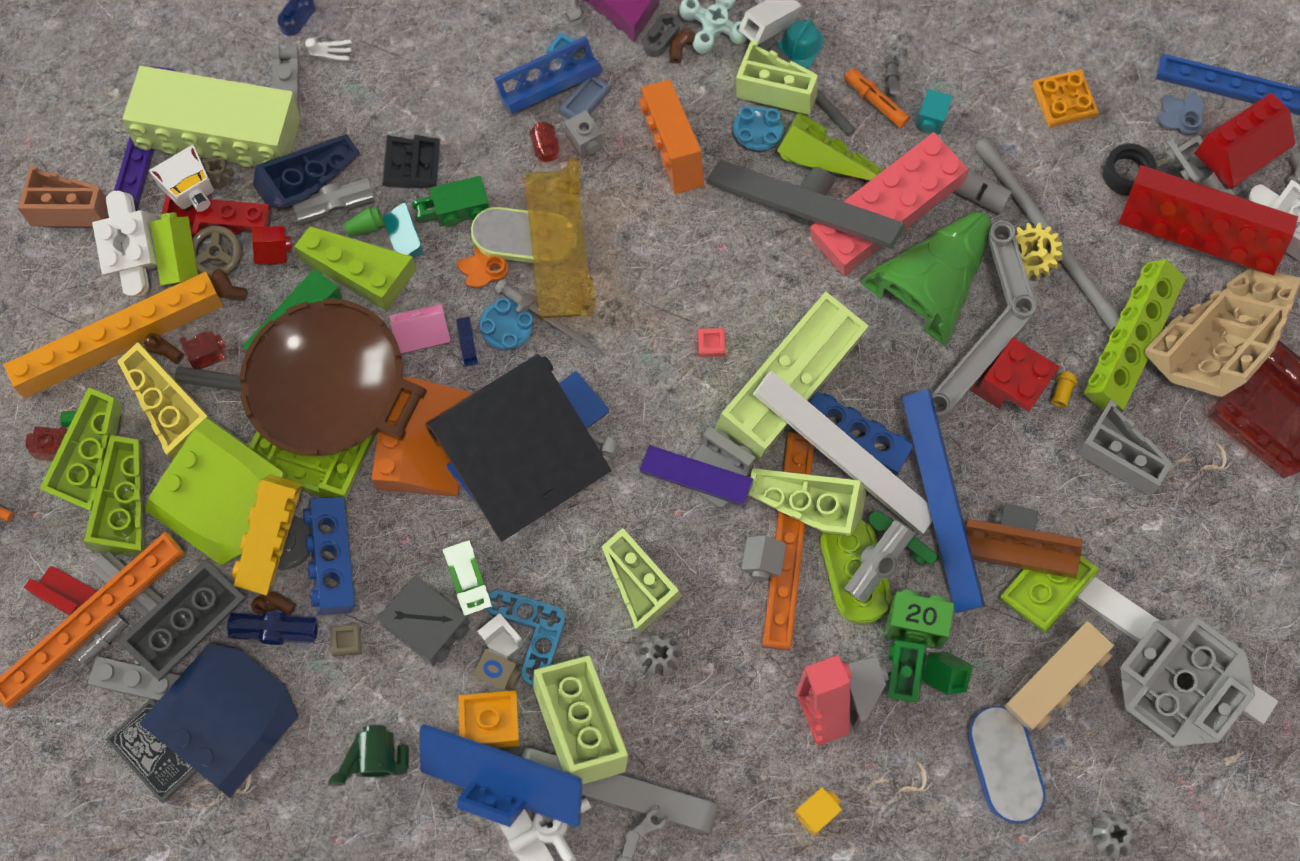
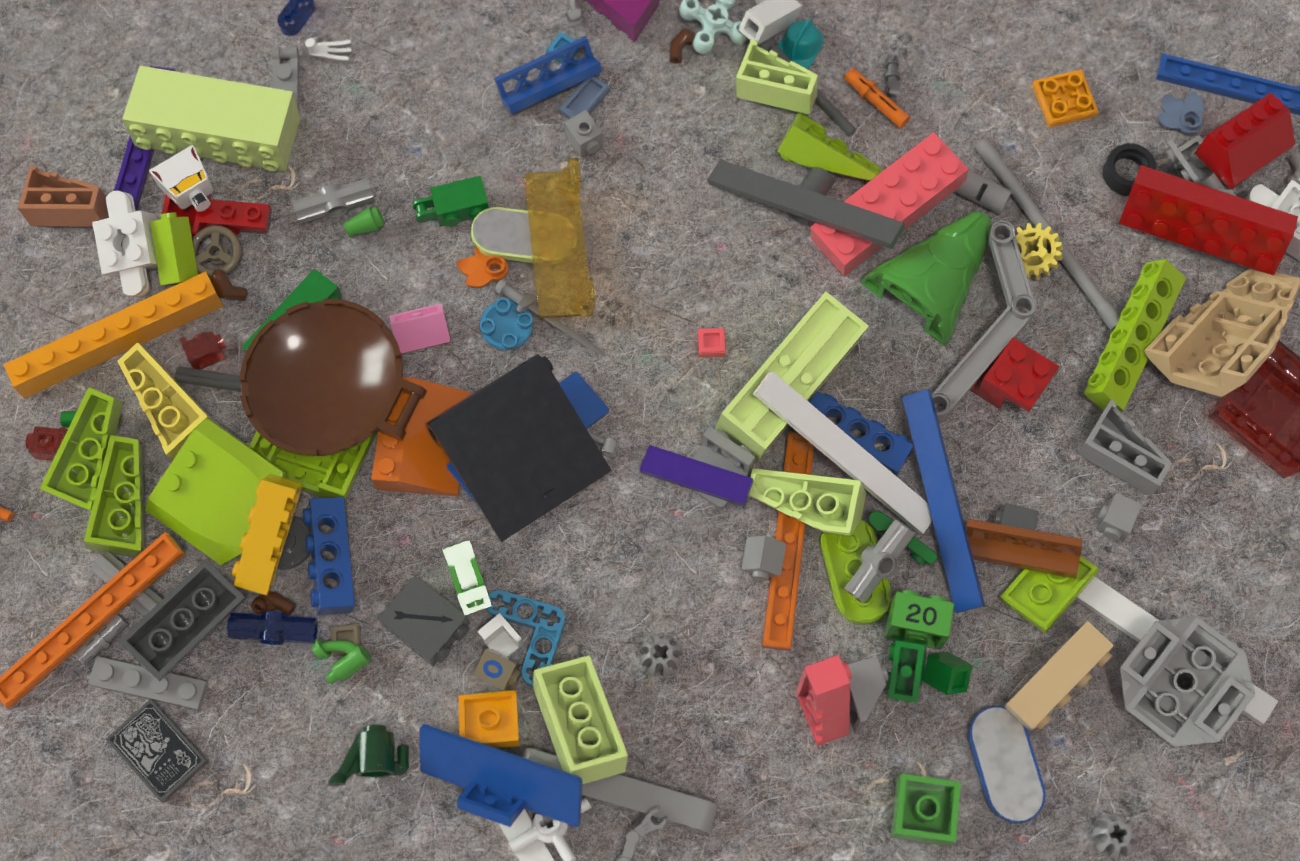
(60, 590): red panel -> none
(160, 346): reddish brown arm -> none
(218, 172): dark tan gear -> none
(222, 716): dark blue wedge -> none
(270, 245): red brick -> none
(302, 172): dark blue wedge -> none
(356, 658): none -> bright green plant
(357, 265): lime wedge -> none
(402, 231): slope -> none
(411, 162): black slope -> none
(467, 341): clear blue beam -> none
(545, 142): clear red brick -> none
(641, 582): yellowish green wedge -> none
(657, 31): dark grey beam -> none
(672, 136): orange wedge -> none
(758, 128): dark azure dish -> none
(818, 811): yellow brick -> none
(926, 810): none -> bright green brick
(934, 111): teal brick -> none
(1064, 388): yellow pin -> none
(1118, 517): none -> light grey brick

